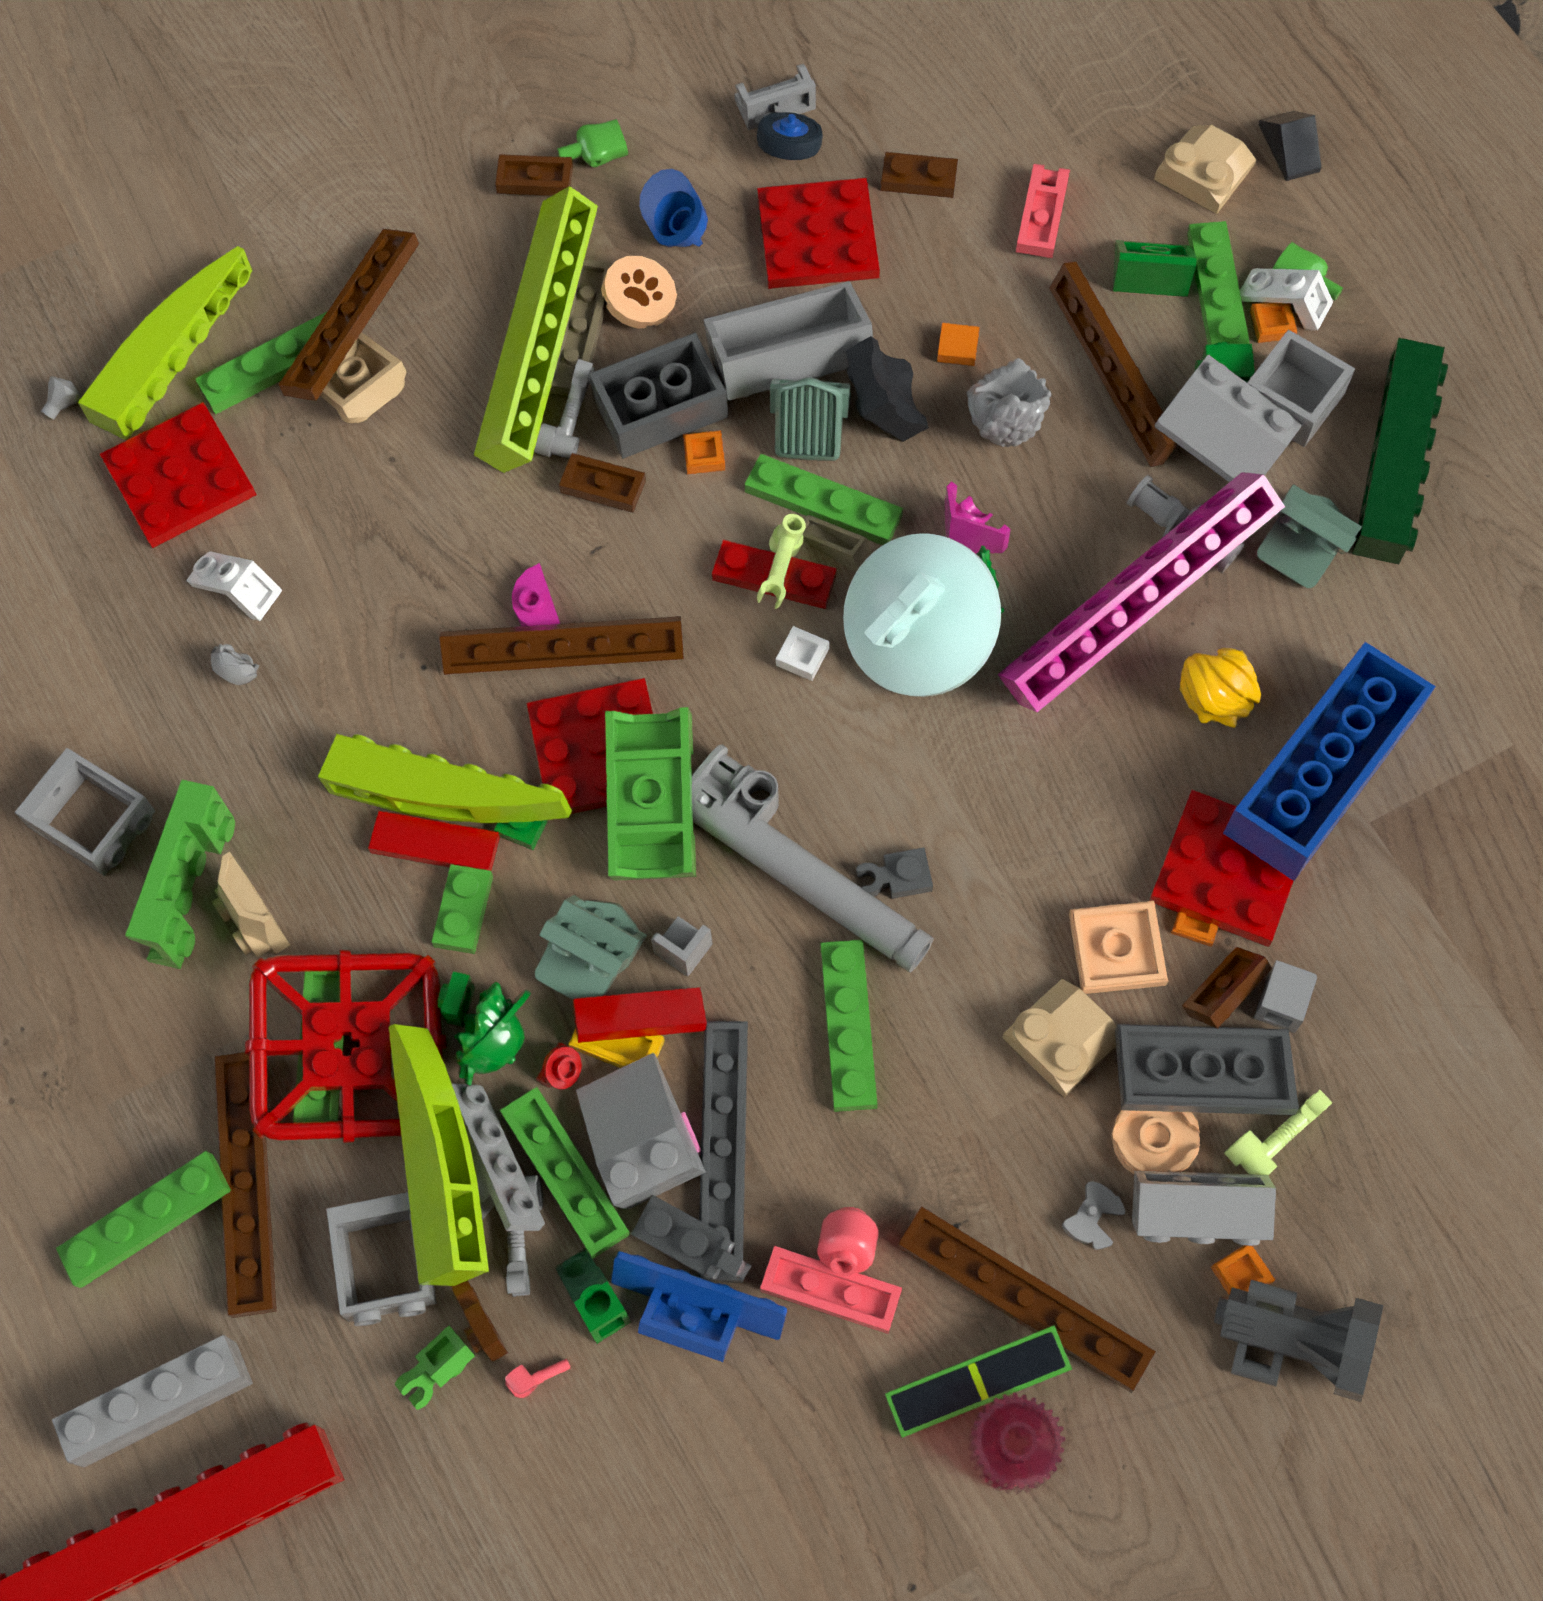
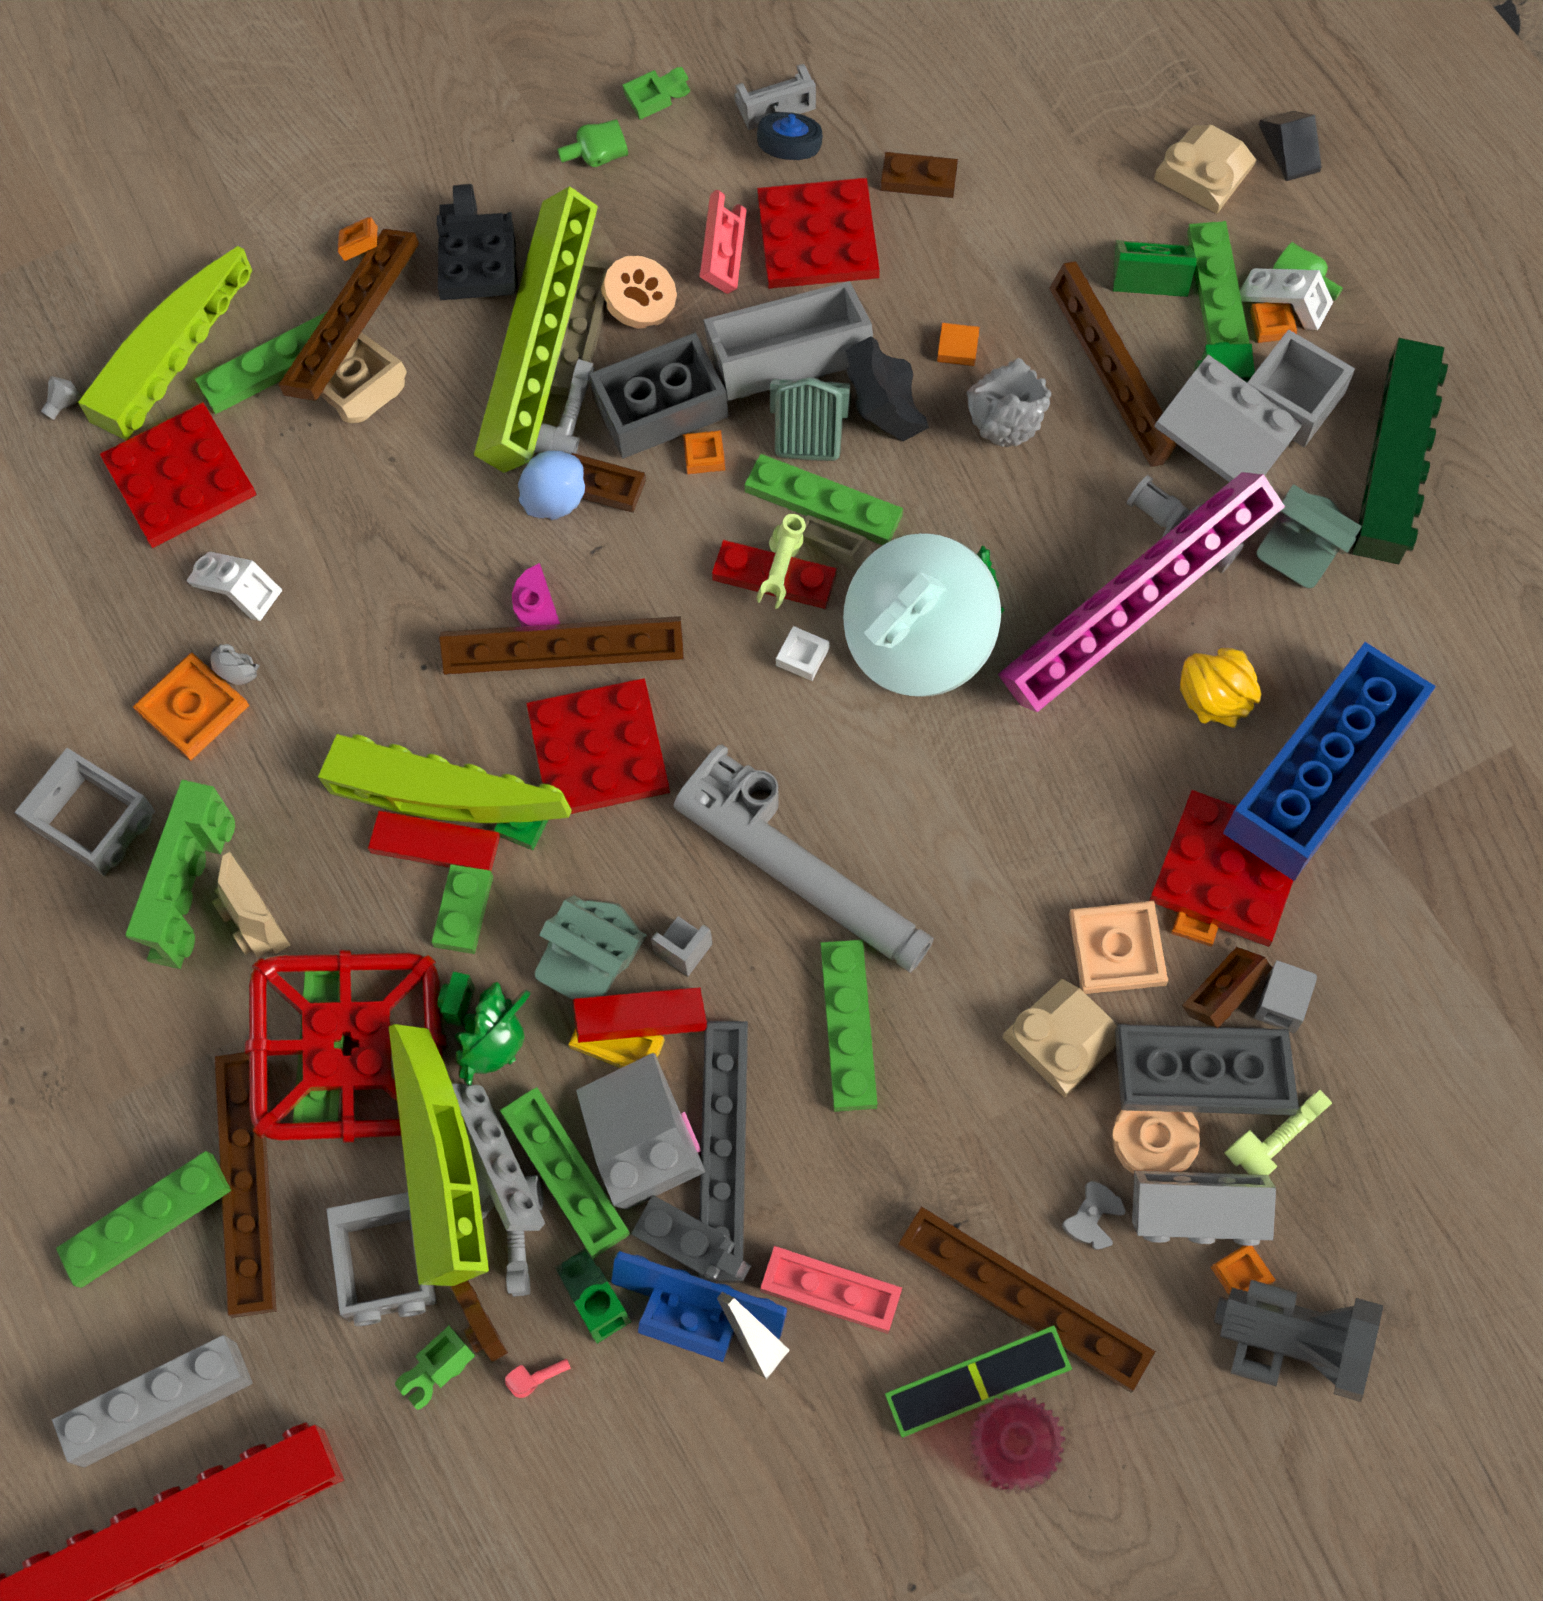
(191, 706): none -> orange tile
(357, 238): none -> orange tile
(474, 250): none -> black plate
(533, 174): reddish brown plate -> none
(551, 485): none -> light blue hair
(560, 1067): red plate -> none
(650, 795): bright green piece -> none
(651, 94): none -> bright green plate
(673, 209): blue piece -> none
(722, 244): none -> coral hinge
(758, 1343): none -> piece
(847, 1241): coral head -> none
(903, 873): dark grey plate -> none
(967, 524): dark pink slope -> none
(1042, 211): coral plate -> none

